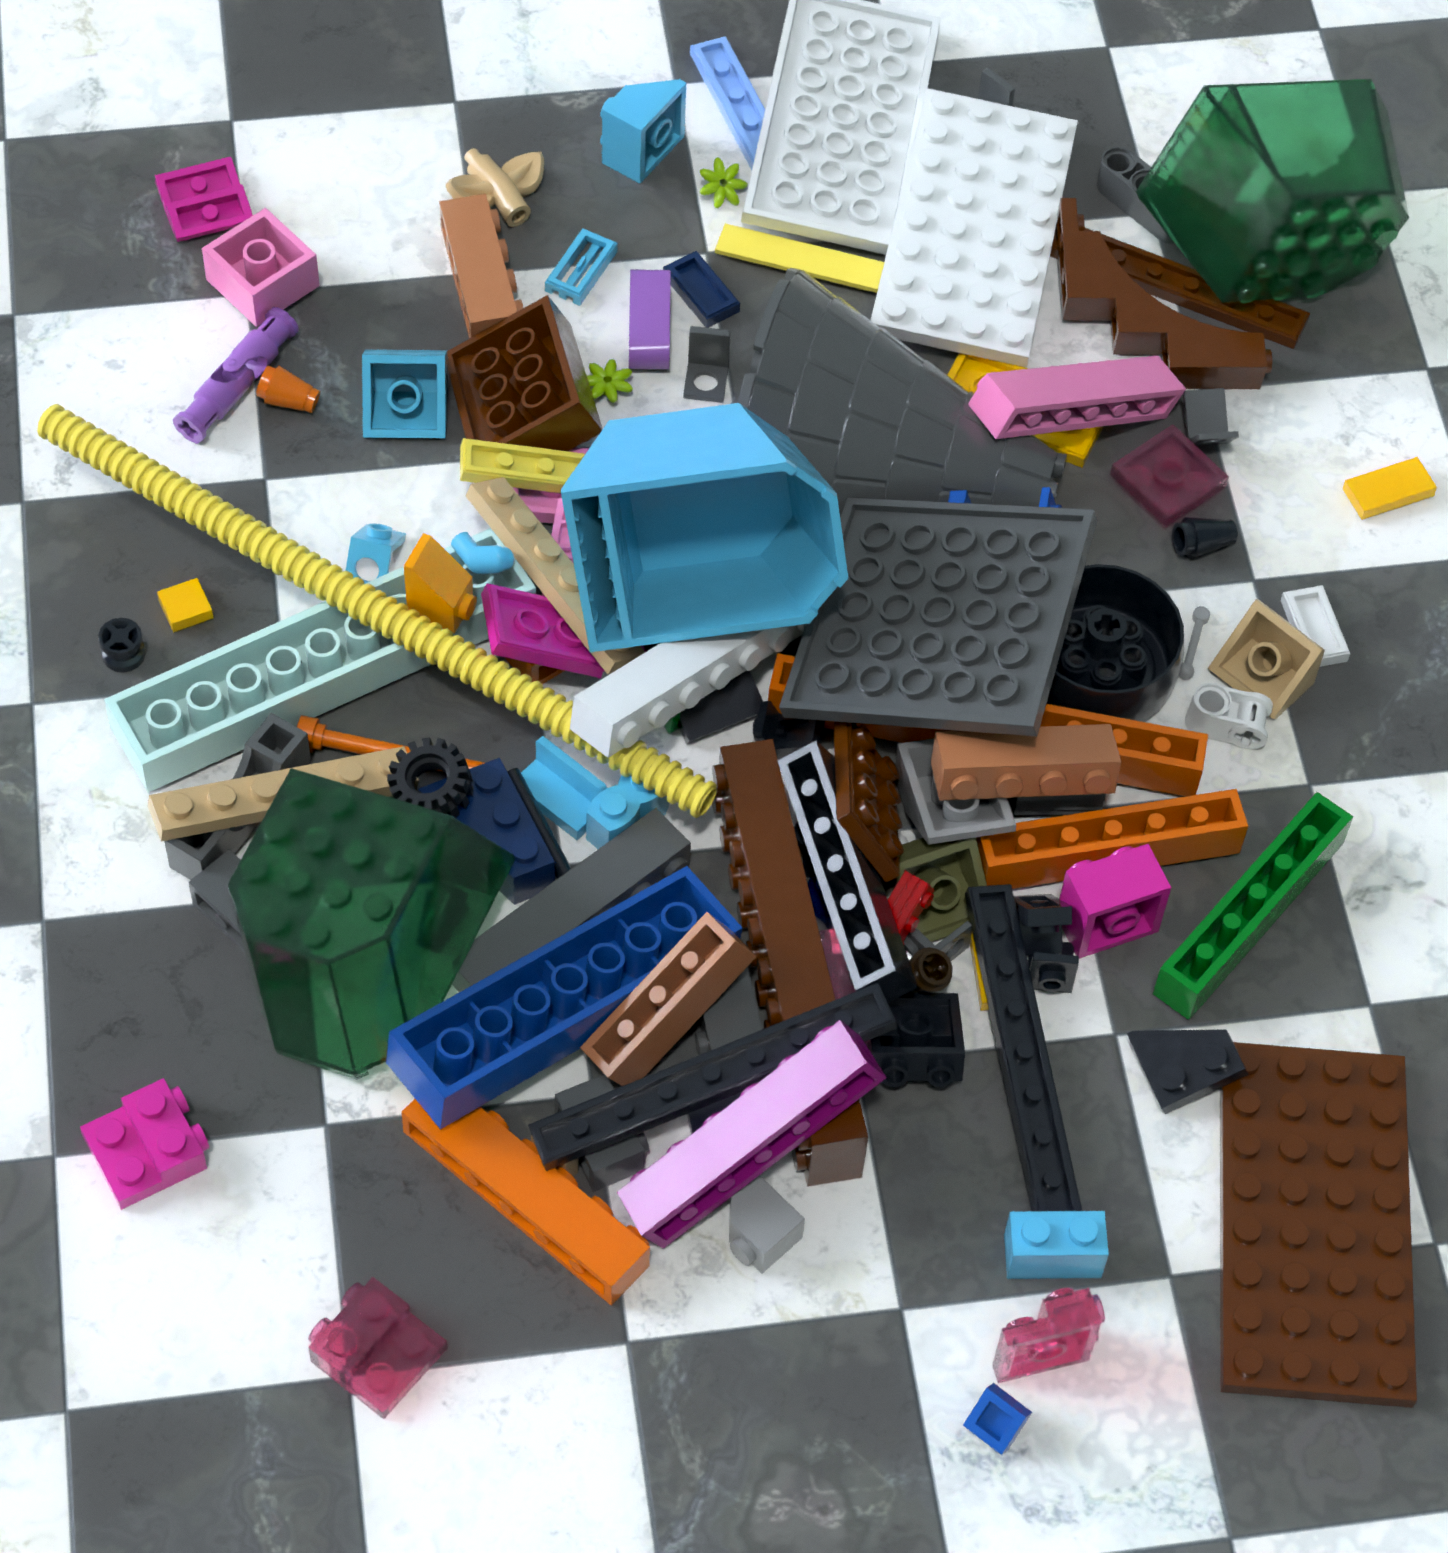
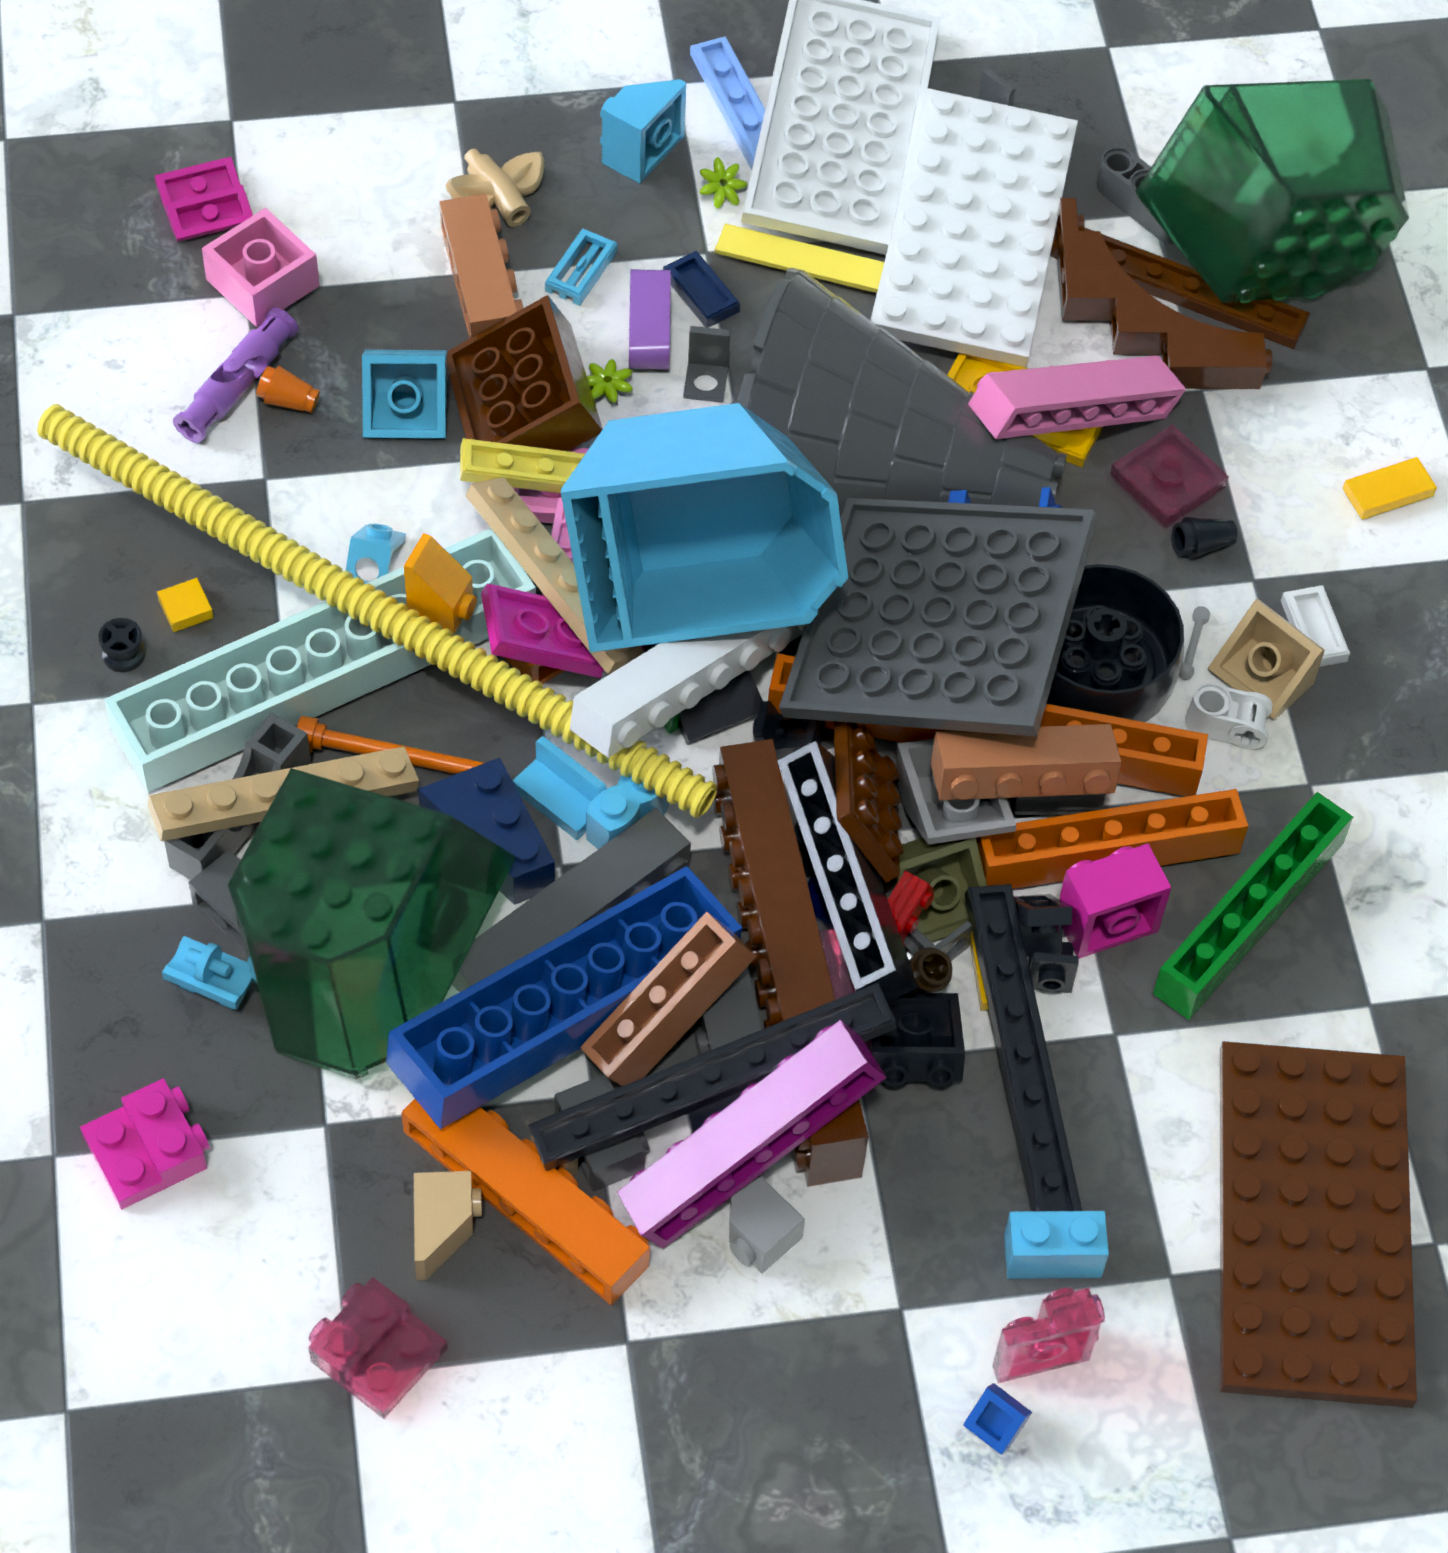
(209, 972): none -> medium azure hips
(429, 758): black tyre -> none
(442, 1217): none -> tan slope
(482, 558): medium azure arm -> none
(561, 862): black bar -> none
(1186, 1063): black wing -> none
(1207, 417): dark grey bracket -> none

